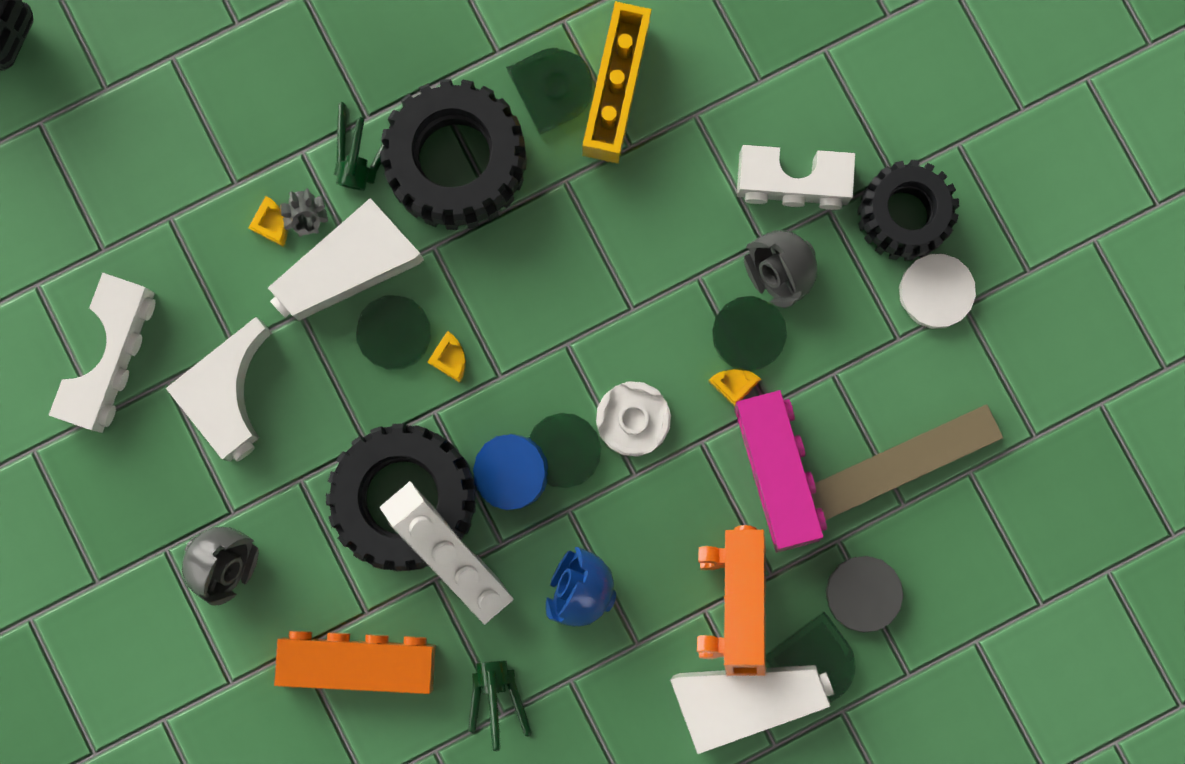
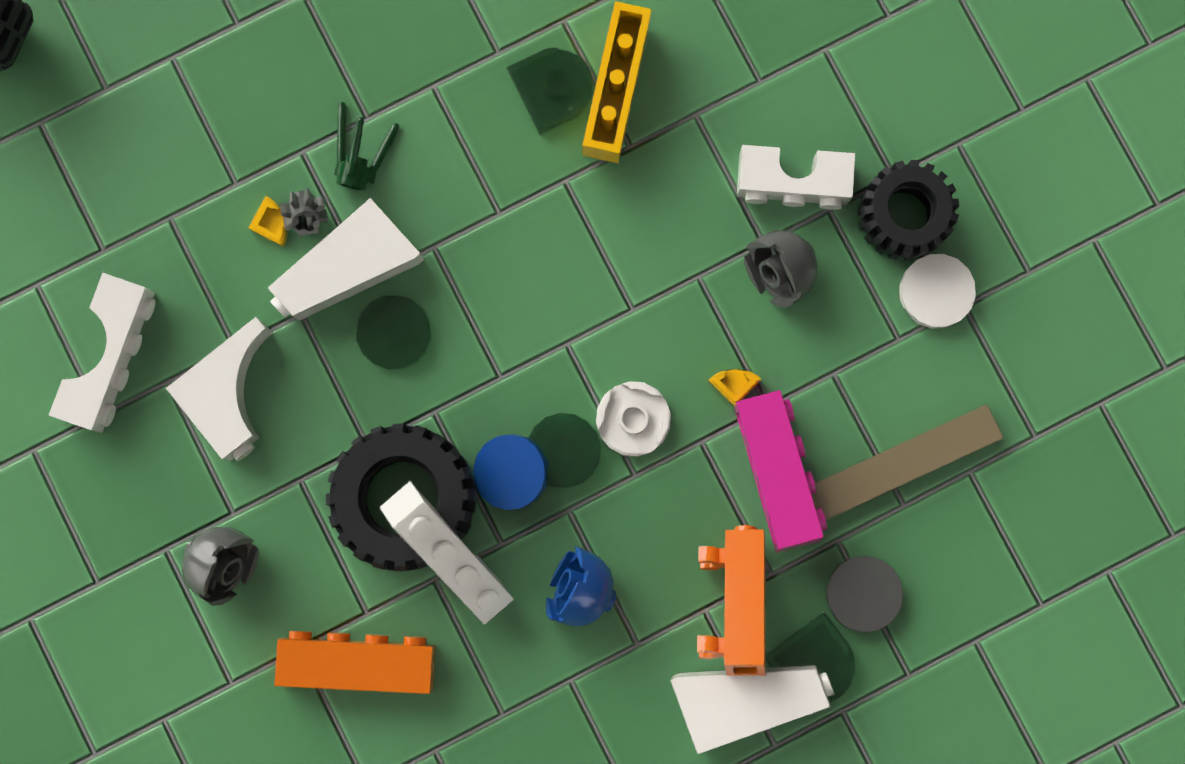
(446, 107): black tyre -> none
(449, 357): yellow tile -> none
(492, 679): dark green plant -> none
(749, 333): clear green tile -> none

